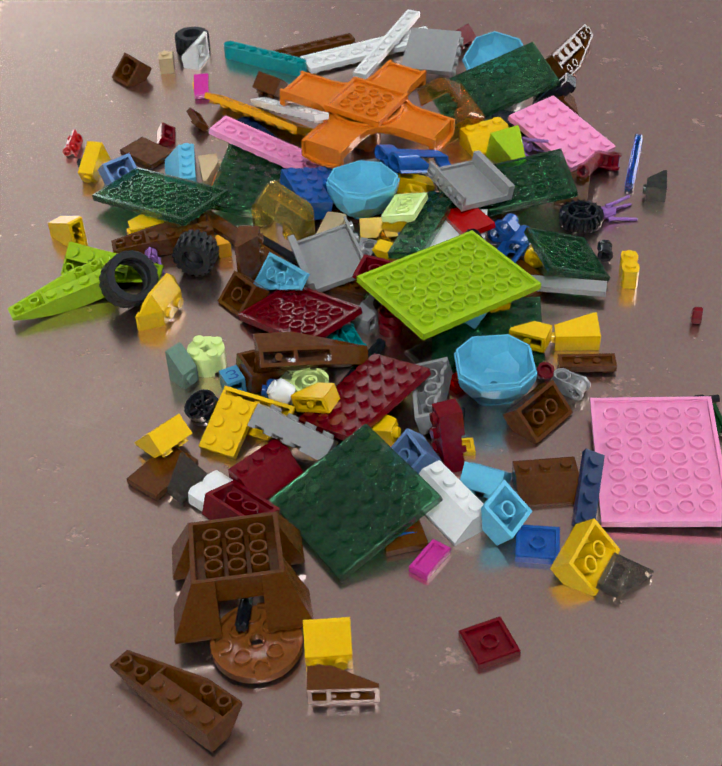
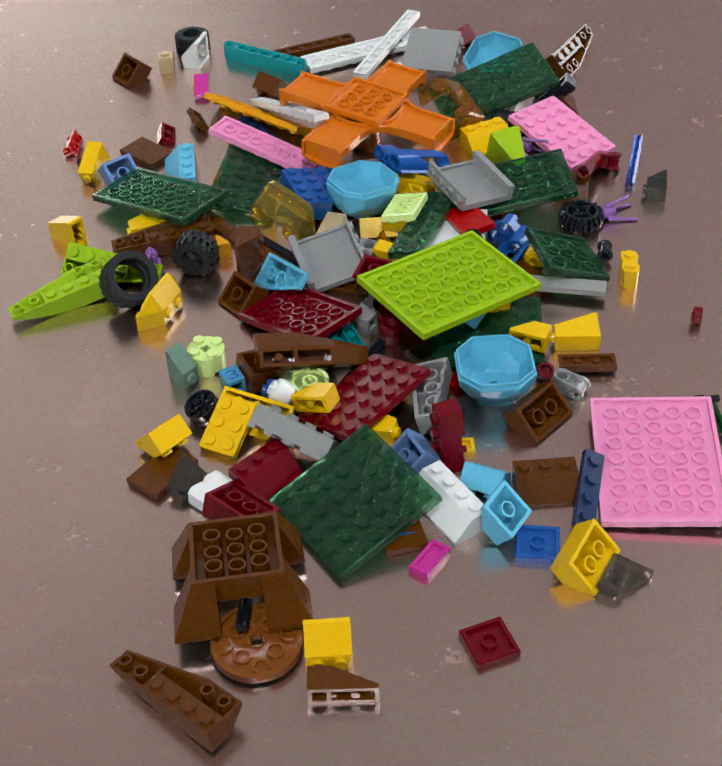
(208, 165): tan slope -> none

